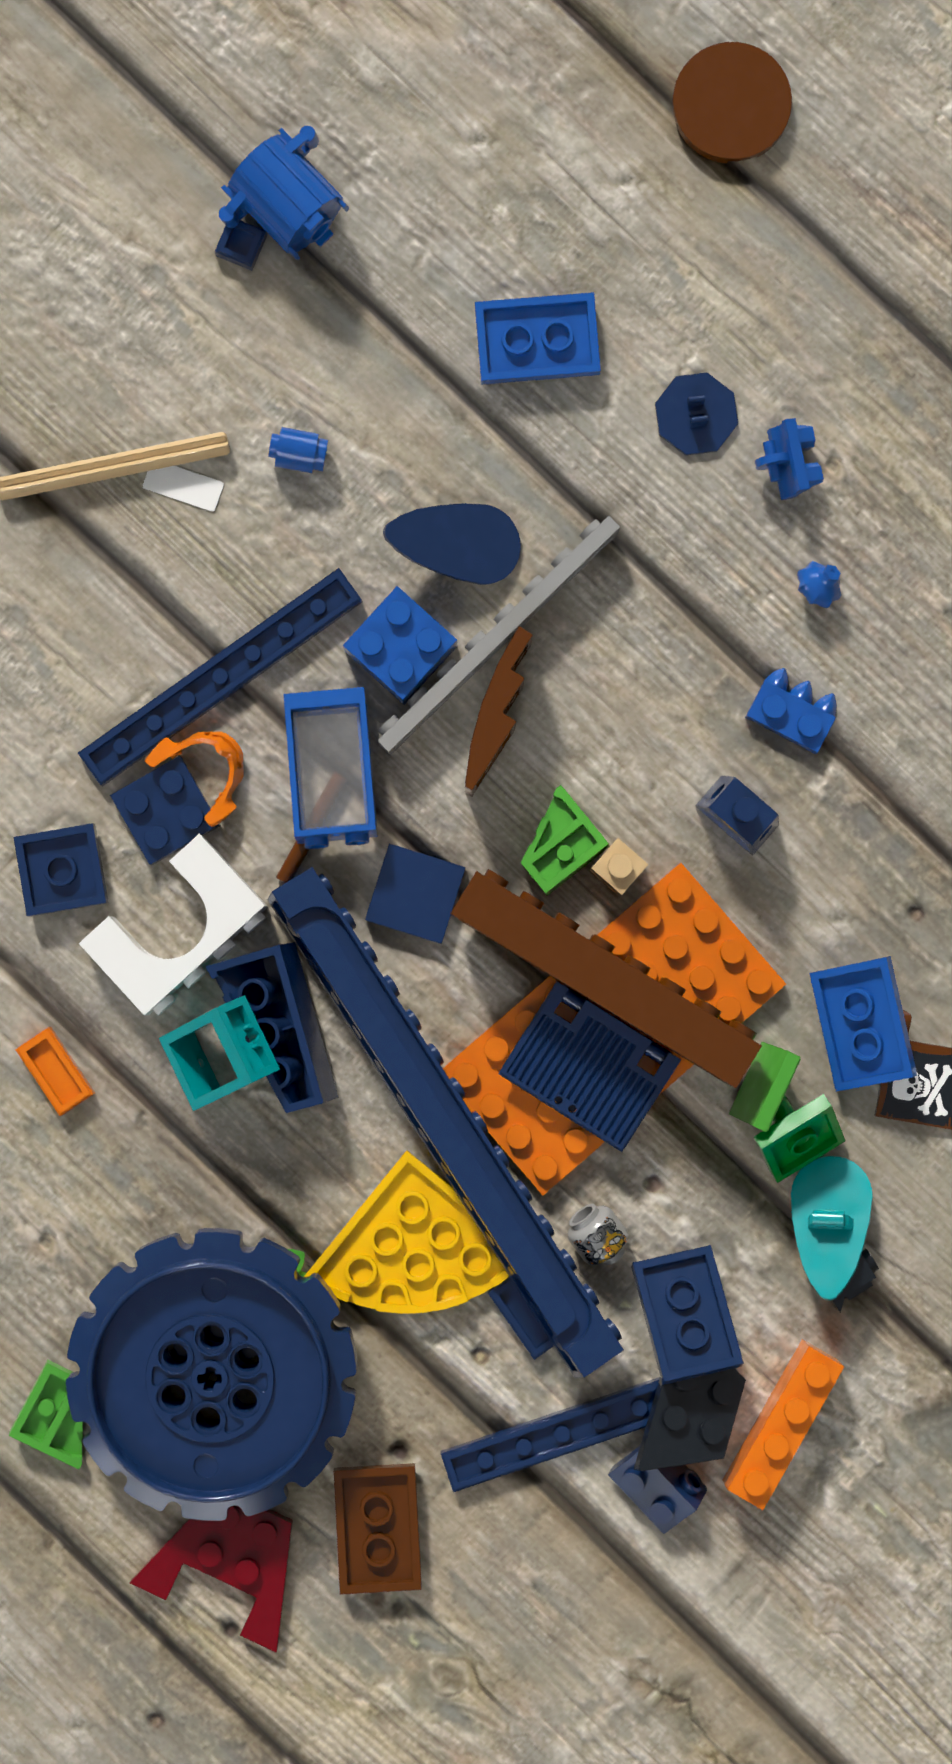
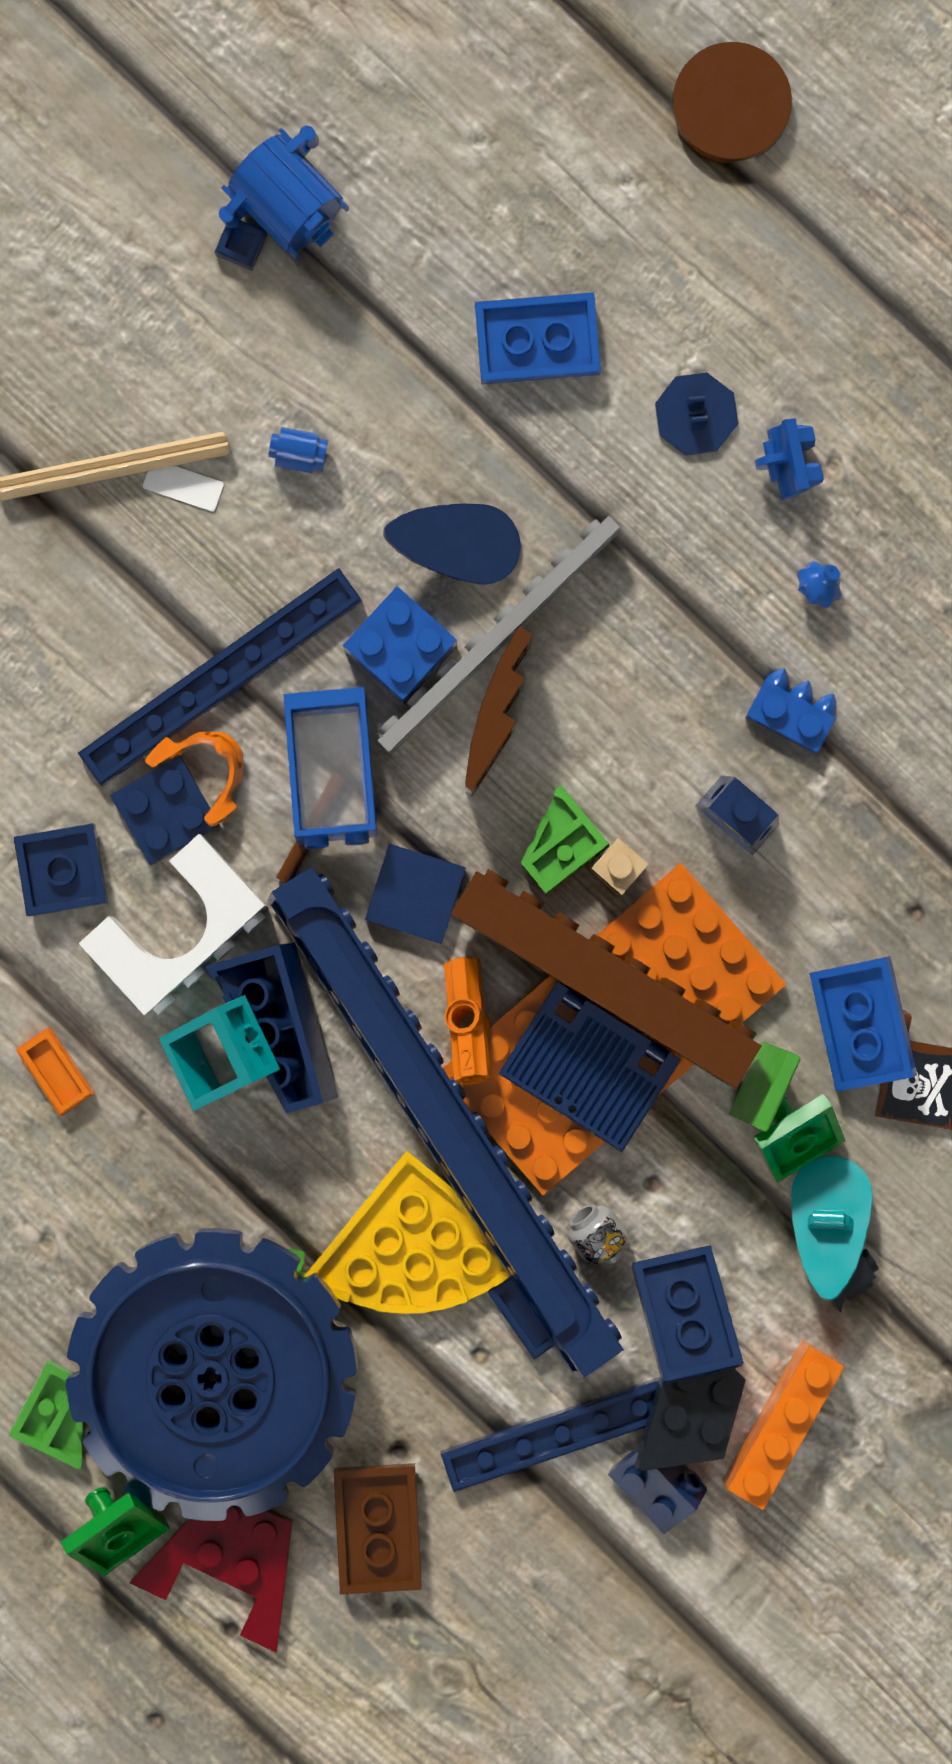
(114, 1532): none -> green tile
(468, 1044): none -> orange piece

